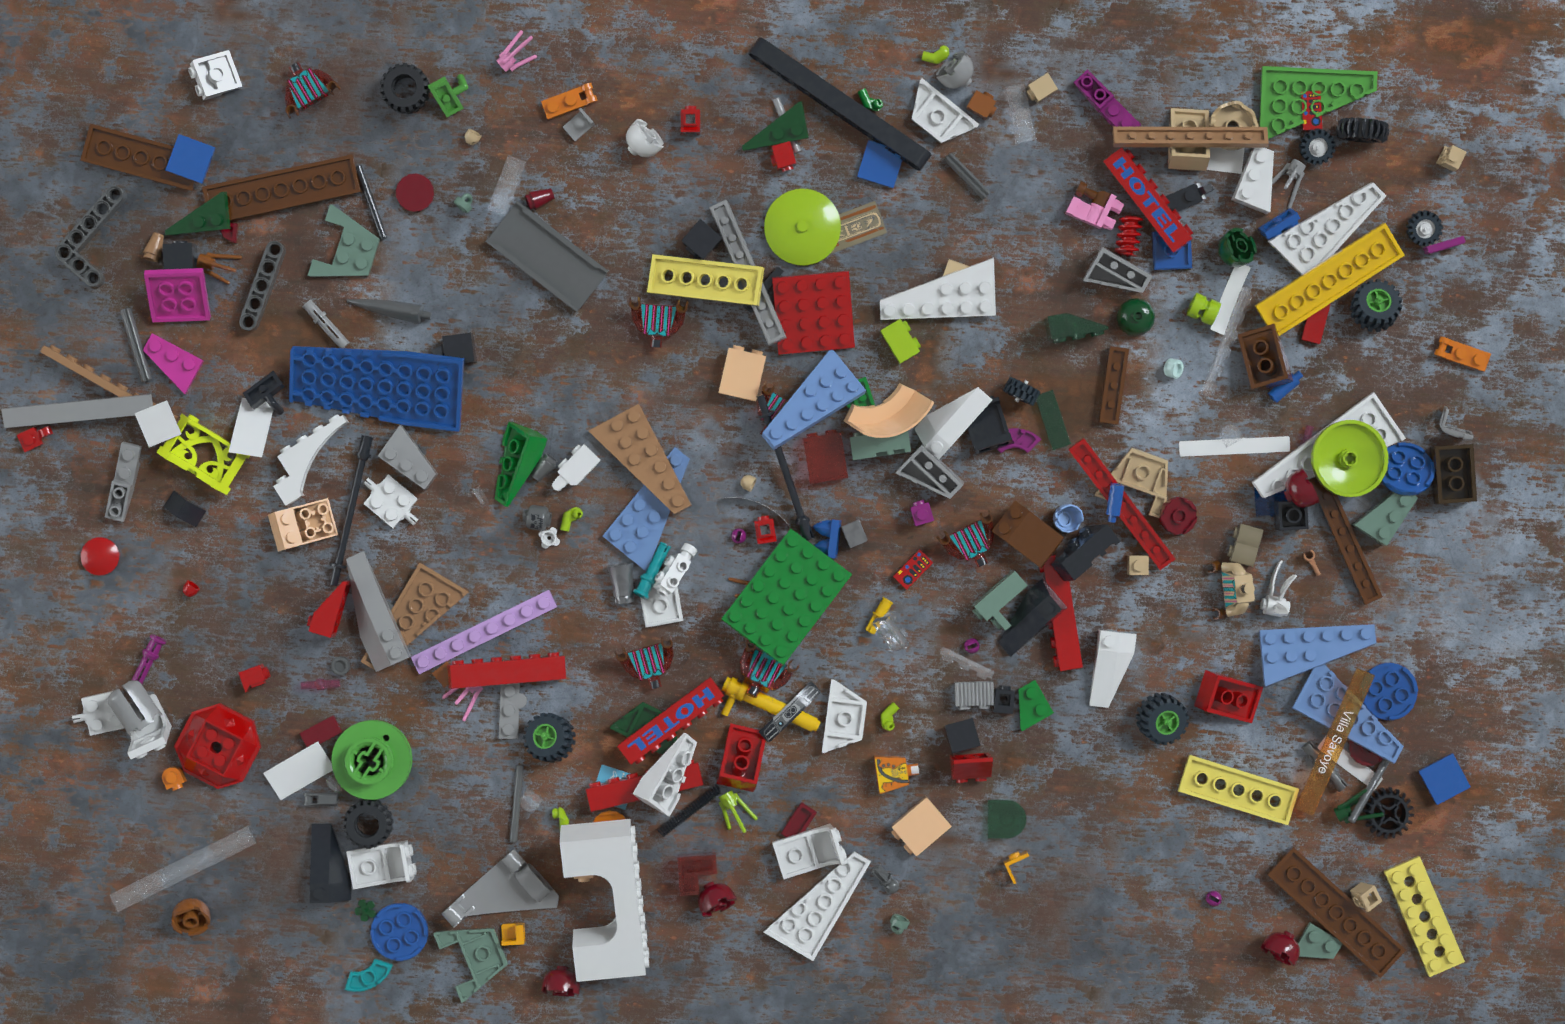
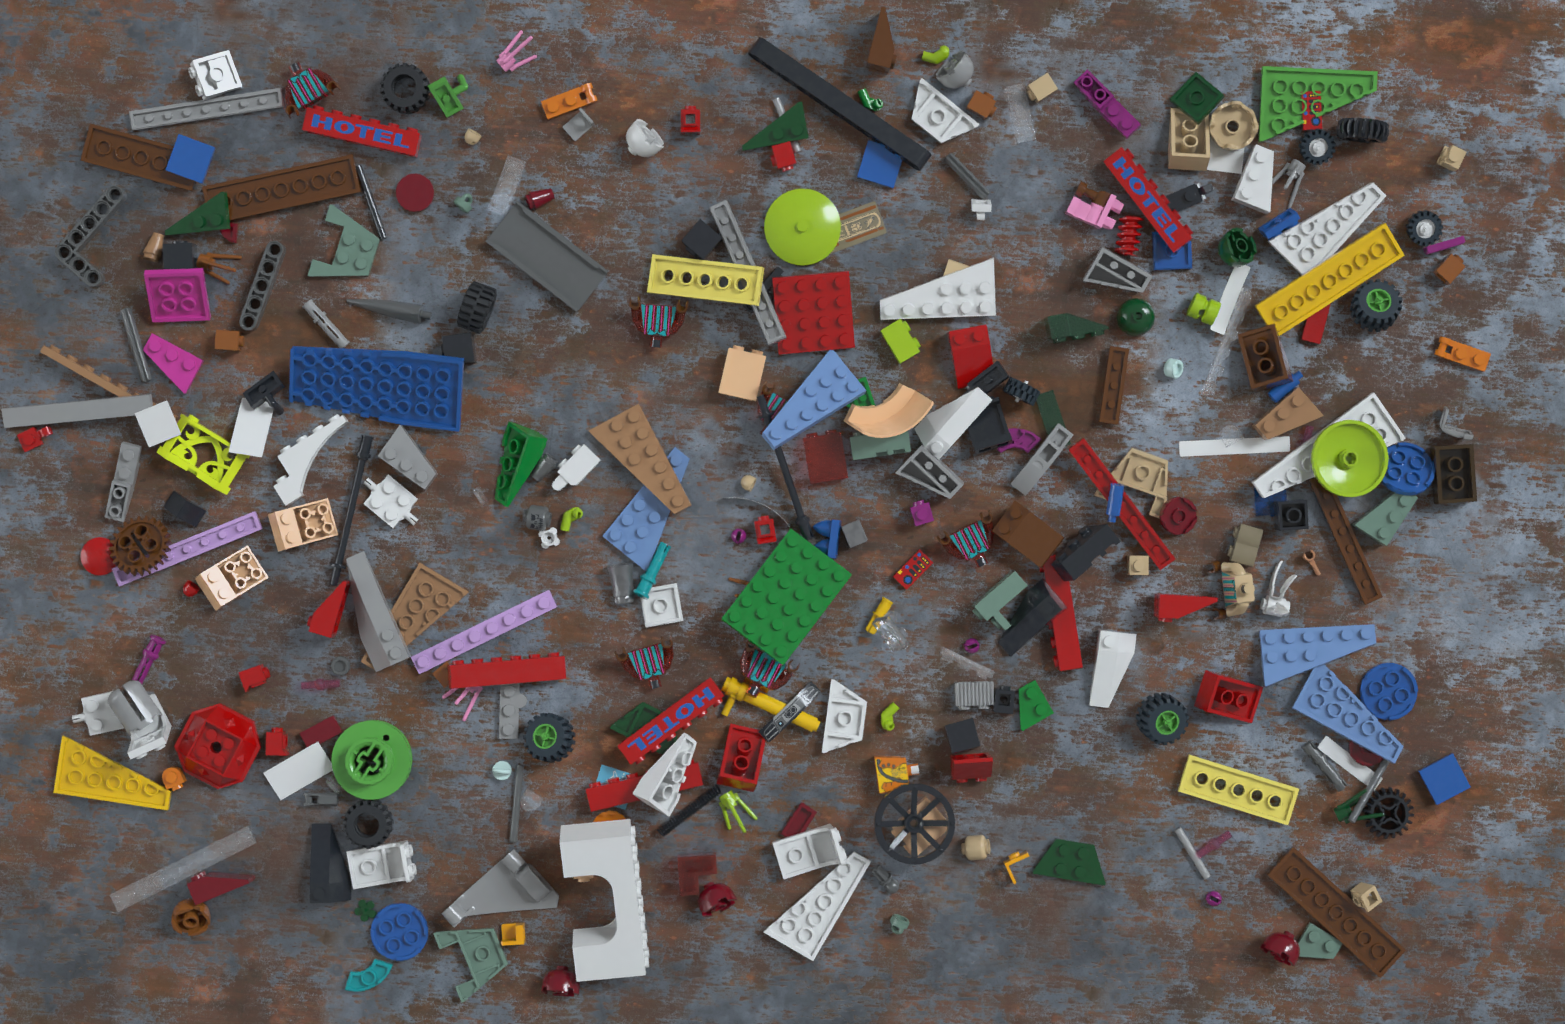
(94, 776): none -> yellow wing
(155, 534): none -> reddish brown gear
(199, 544): none -> lavender plate
(206, 109): none -> light grey tile
(210, 885): none -> dark red slope
(229, 340): none -> dark orange brick
(231, 578): none -> light nougat slope
(276, 742): none -> red window
(362, 132): none -> red brick
(476, 307): none -> black tyre
(502, 770): none -> light aqua tile
(560, 813): lime arm -> none
(674, 570): white brick -> none
(882, 48): none -> reddish brown slope
(918, 827): none -> black wheel
(970, 353): none -> red slope
(976, 847): none -> tan head
(980, 207): none -> white tile
(988, 379): none -> black hinge
(1005, 818): clear green tile -> none
(1042, 459): none -> light grey slope
(1068, 518): light blue hair -> none
(1071, 861): none -> dark green wing
(1176, 606): none -> red slope
(1191, 137): medium nougat plate -> none
(1192, 853): none -> light grey bar
(1197, 98): none -> dark green tile
(1214, 844): none -> clear pink bar
(1287, 414): none -> medium nougat wedge
(1300, 490): dark red cylinder -> none
(1334, 741): clear orange tile -> none
(1437, 919): light yellow plate -> none
(1449, 268): none -> dark orange brick

